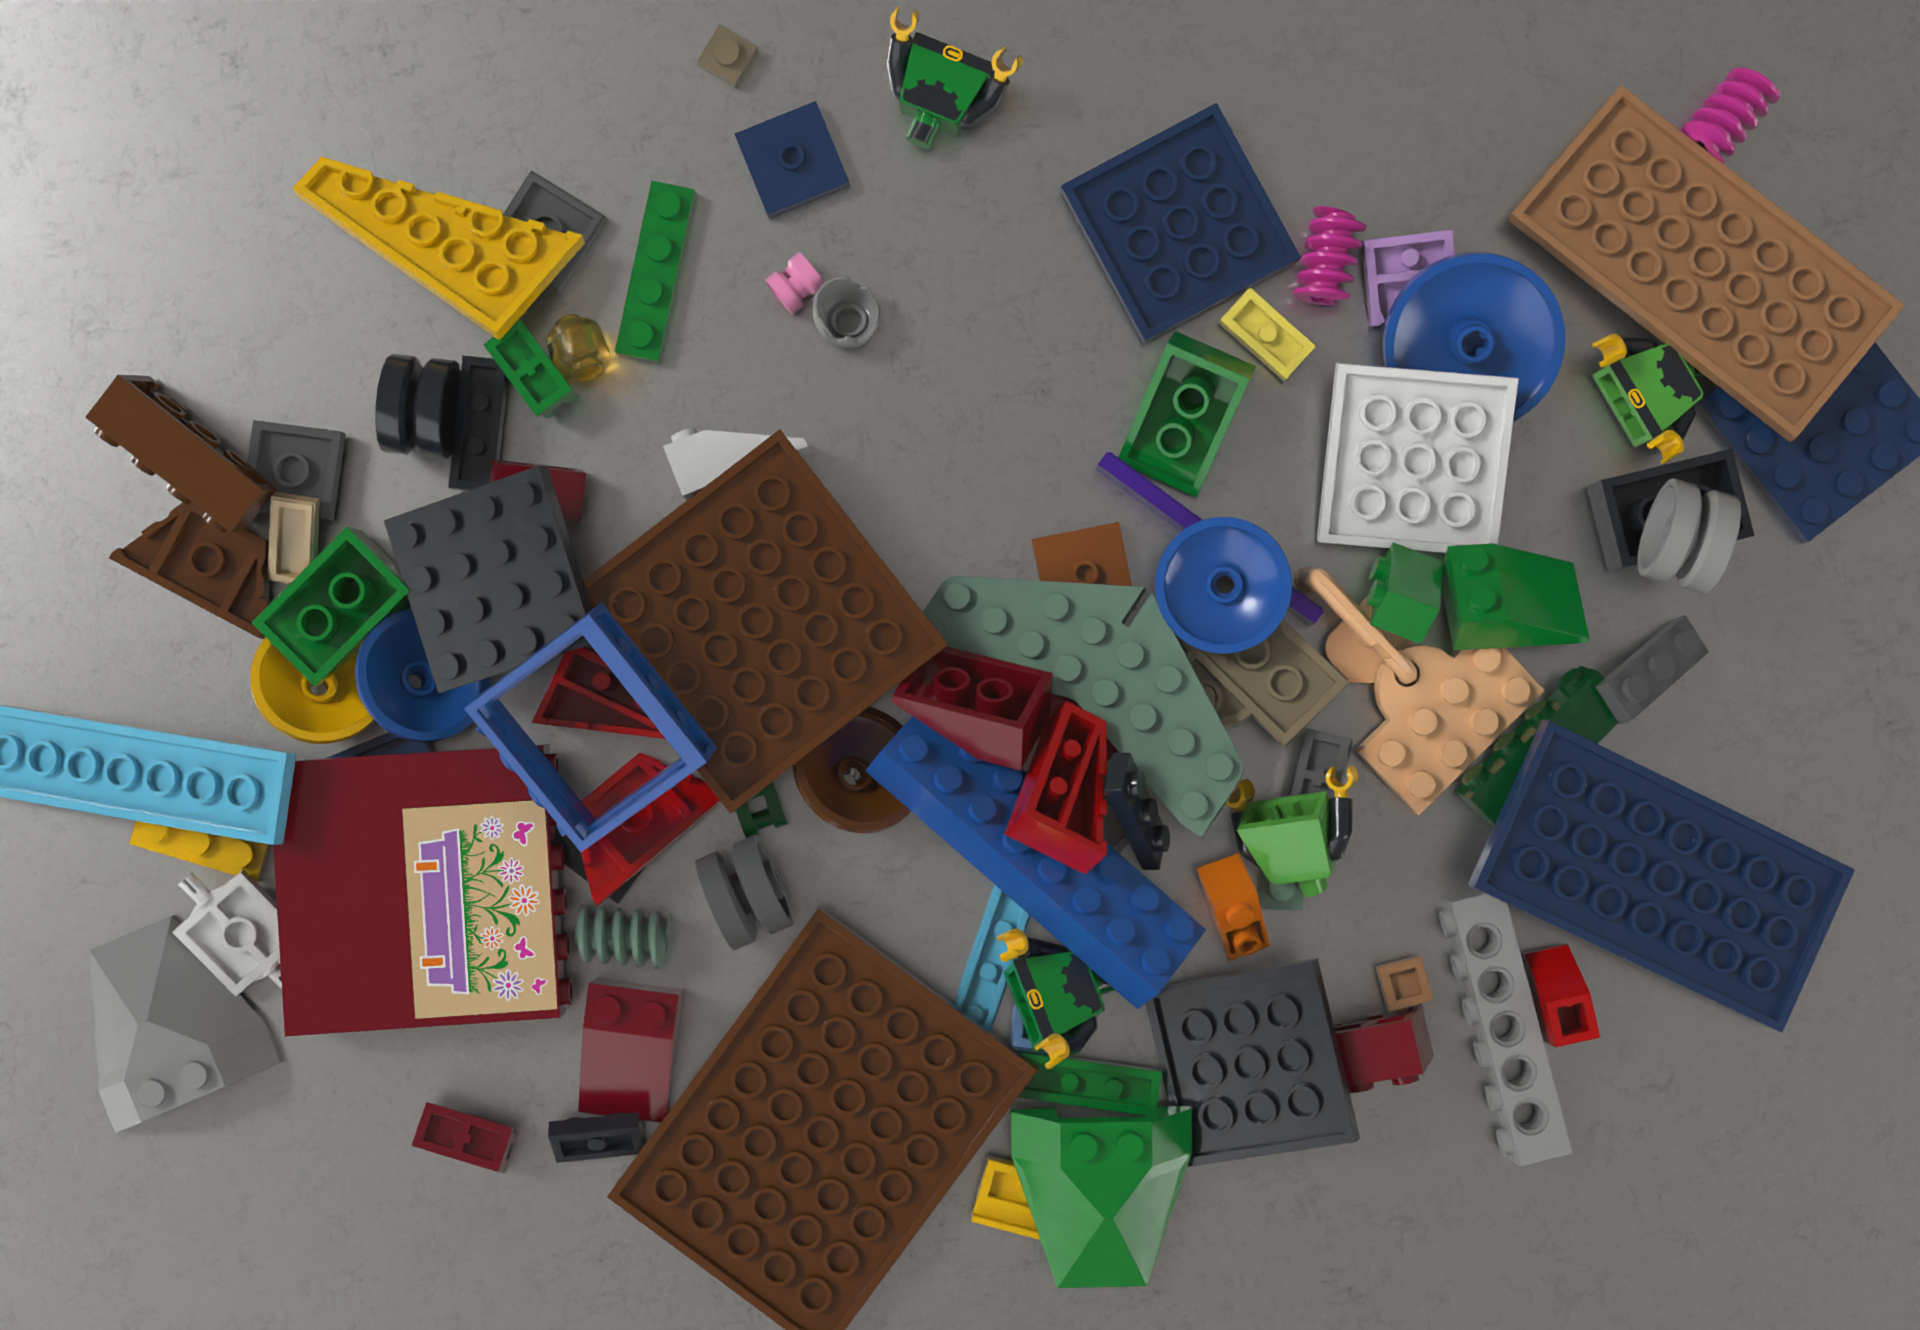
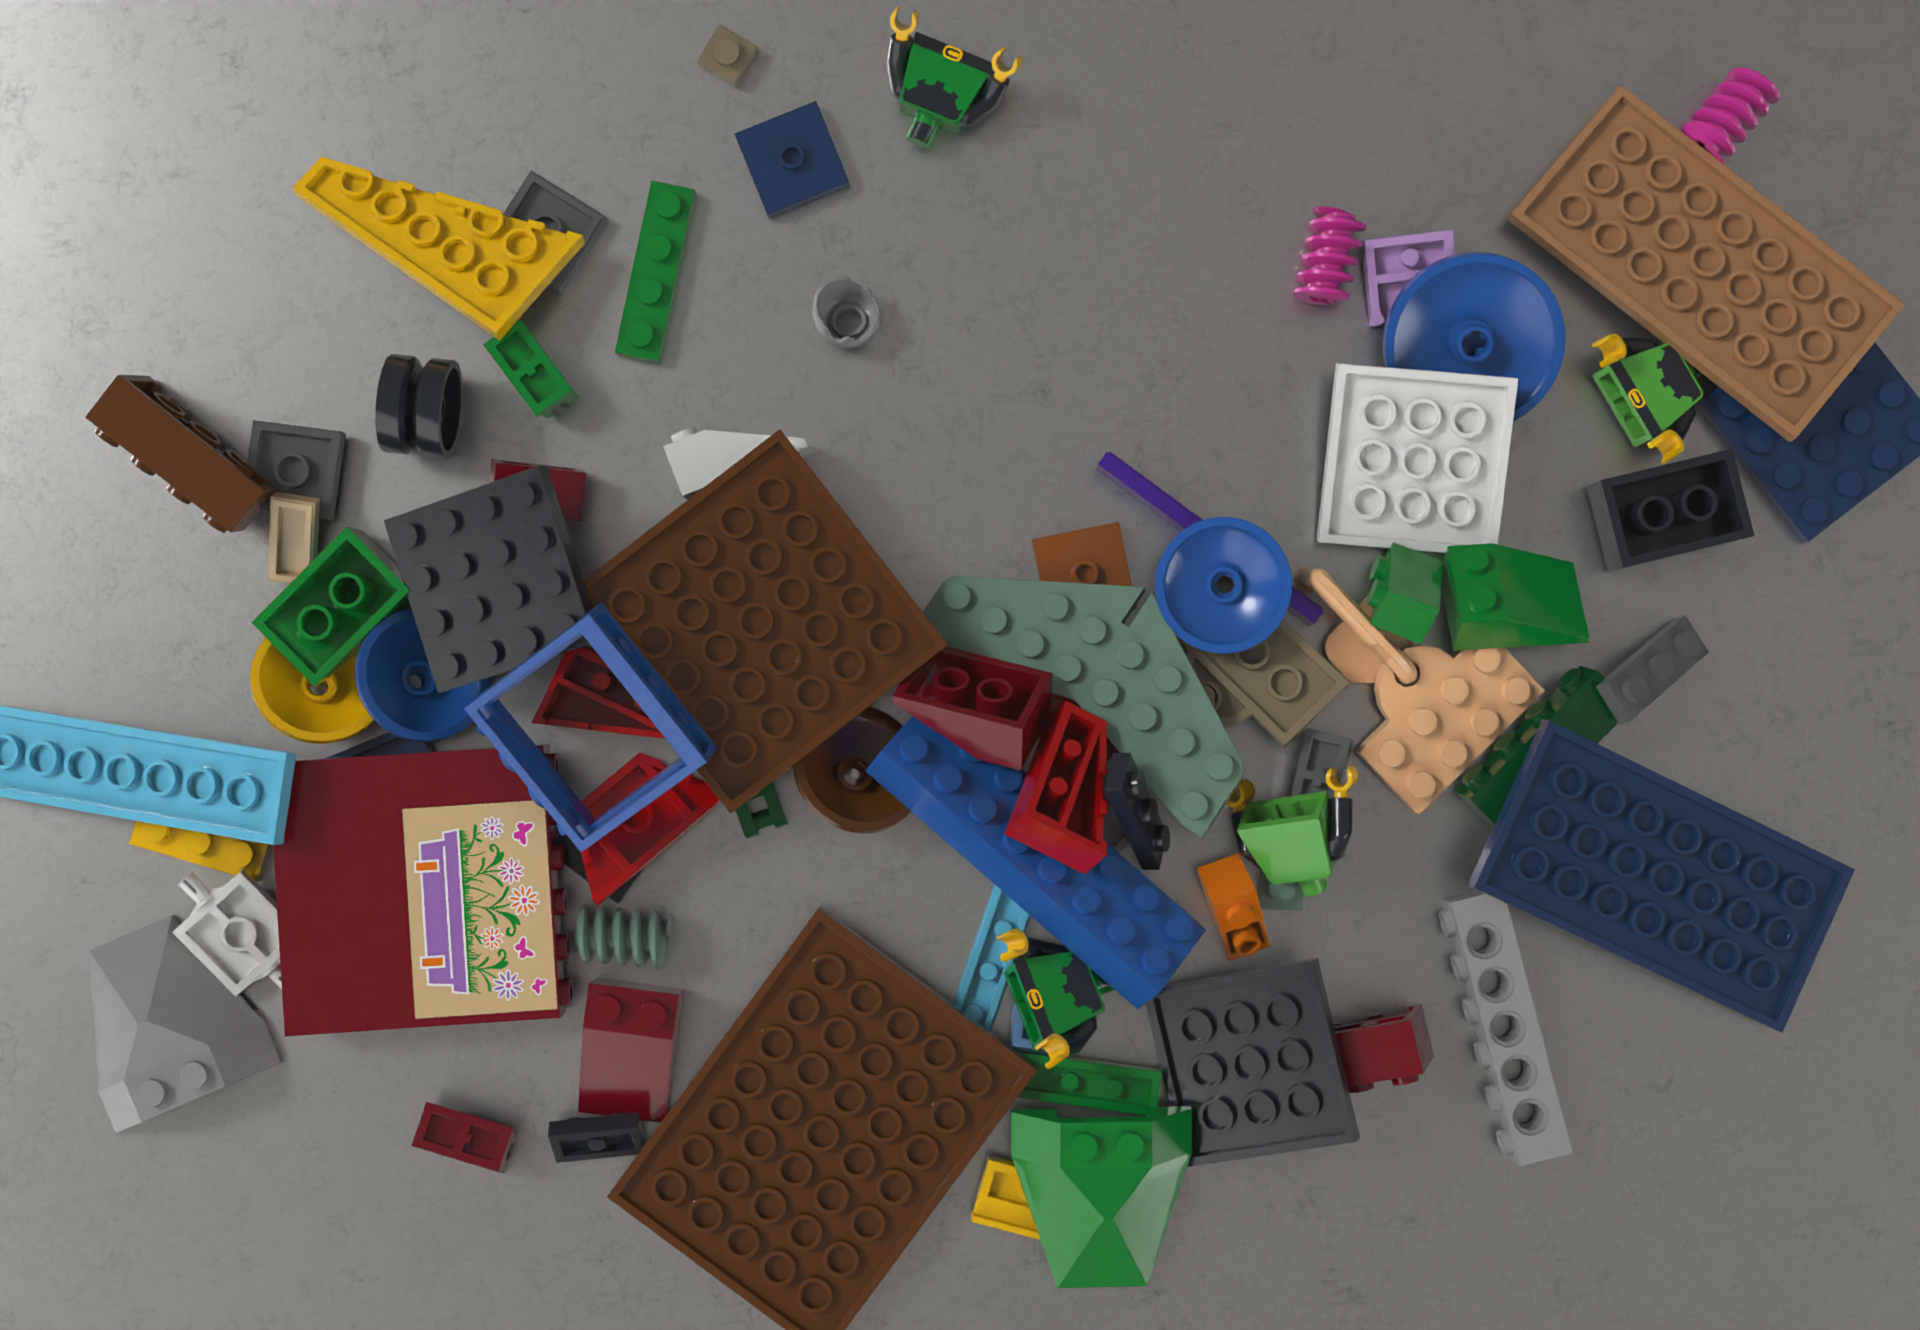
(204, 565): reddish brown wing -> none
(477, 422): black plate -> none
(578, 348): clear yellow head -> none
(737, 895): dark grey wheel -> none
(794, 283): bright pink wheel -> none
(1180, 223): dark blue plate -> none
(1186, 413): green slope -> none
(1267, 334): light yellow plate -> none
(1404, 983): medium nougat plate -> none
(1560, 996): red slope -> none
(1689, 536): light grey wheel -> none

